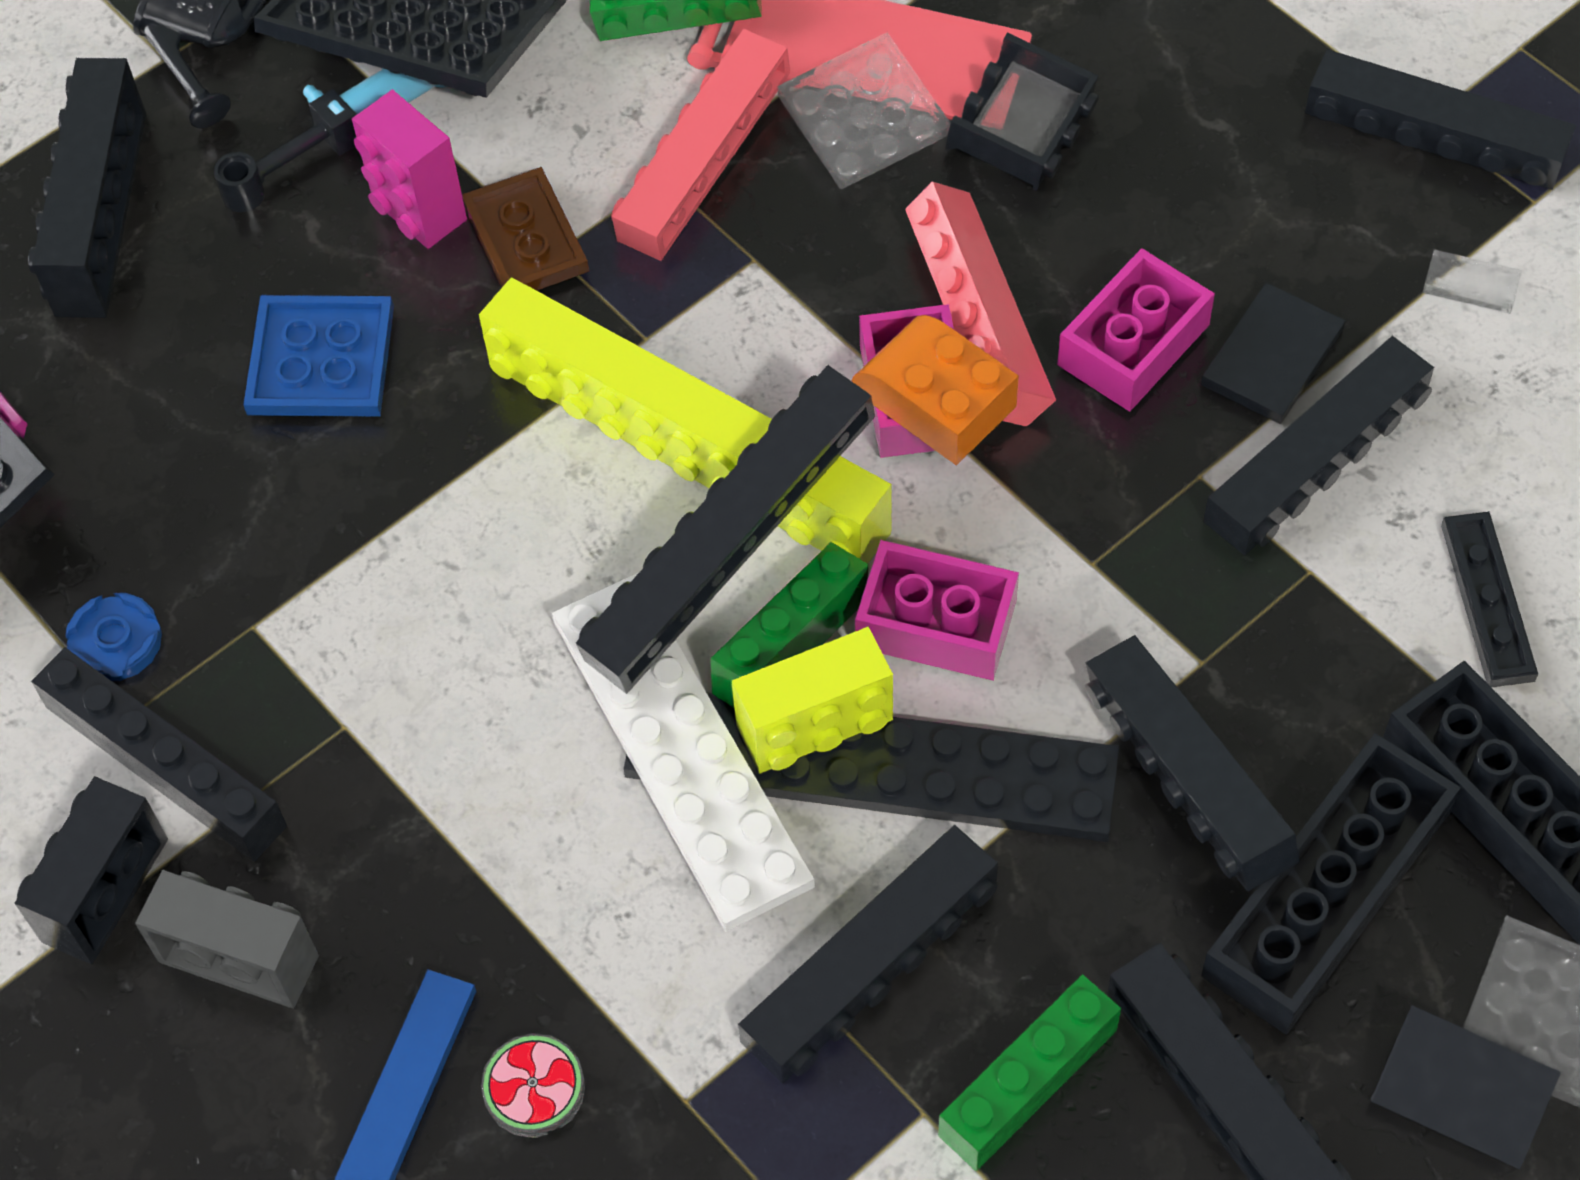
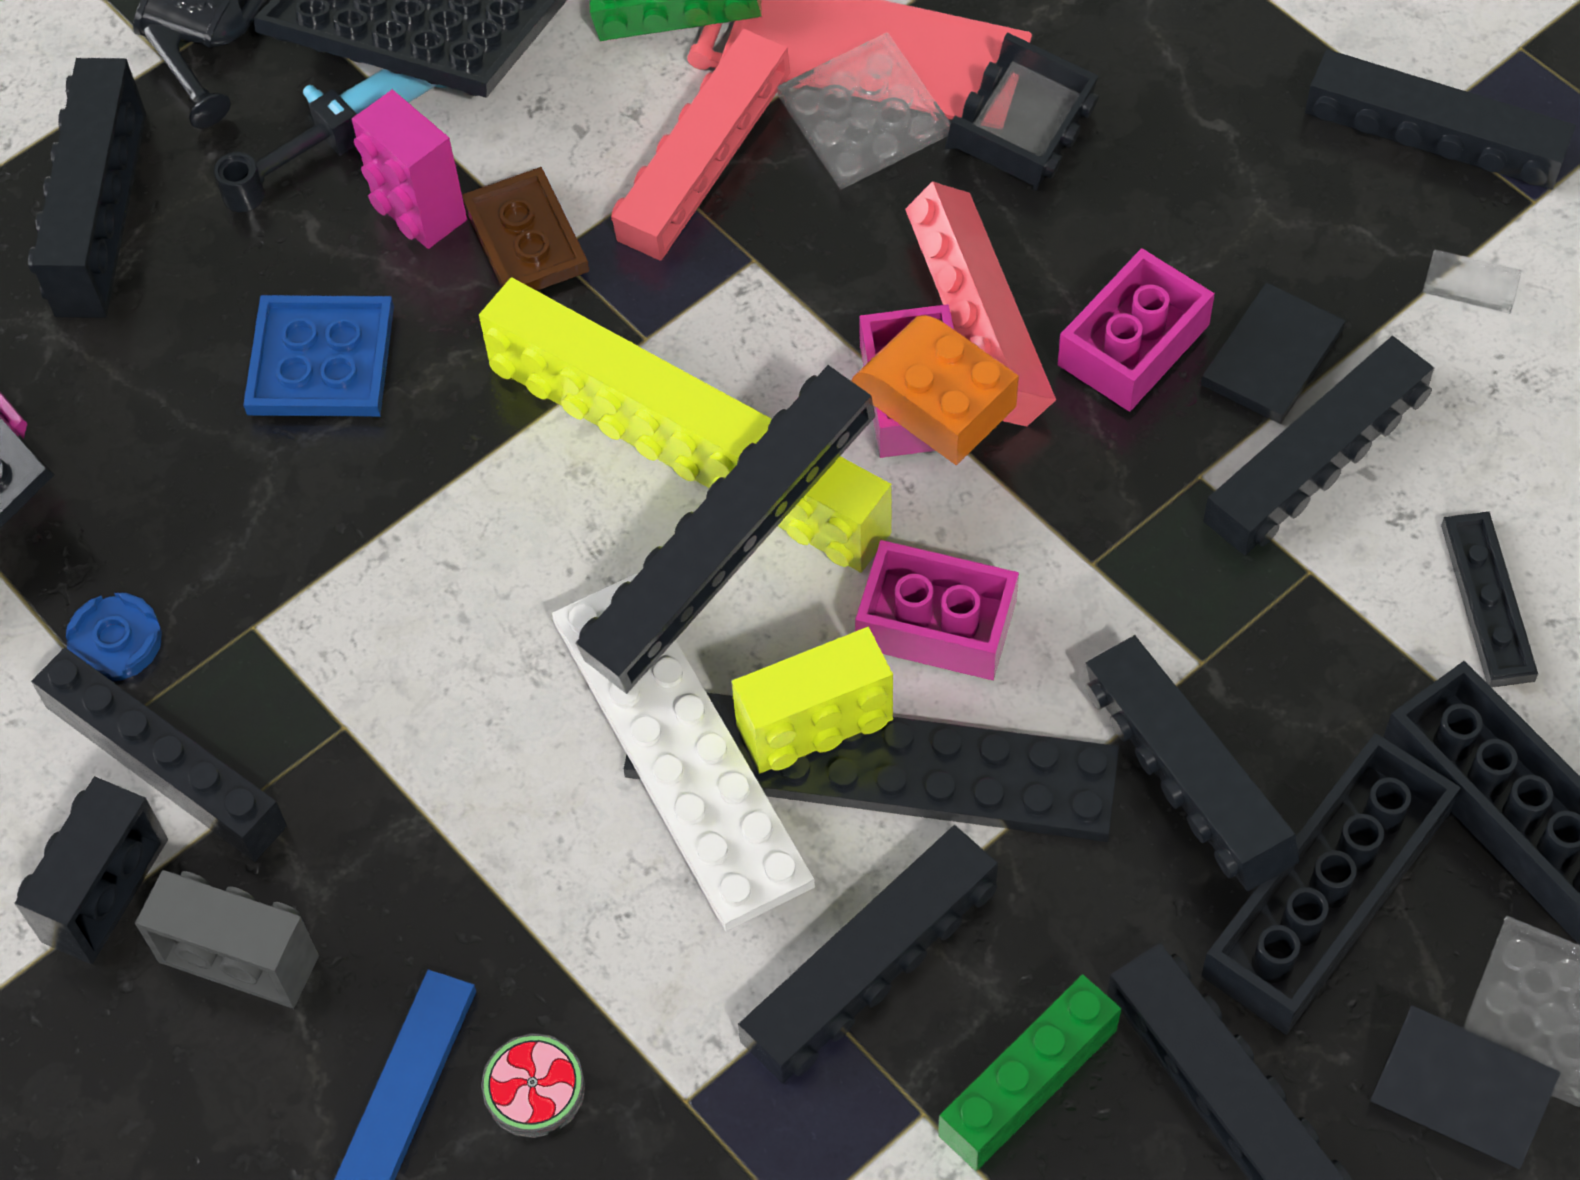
(794, 619): green brick -> none

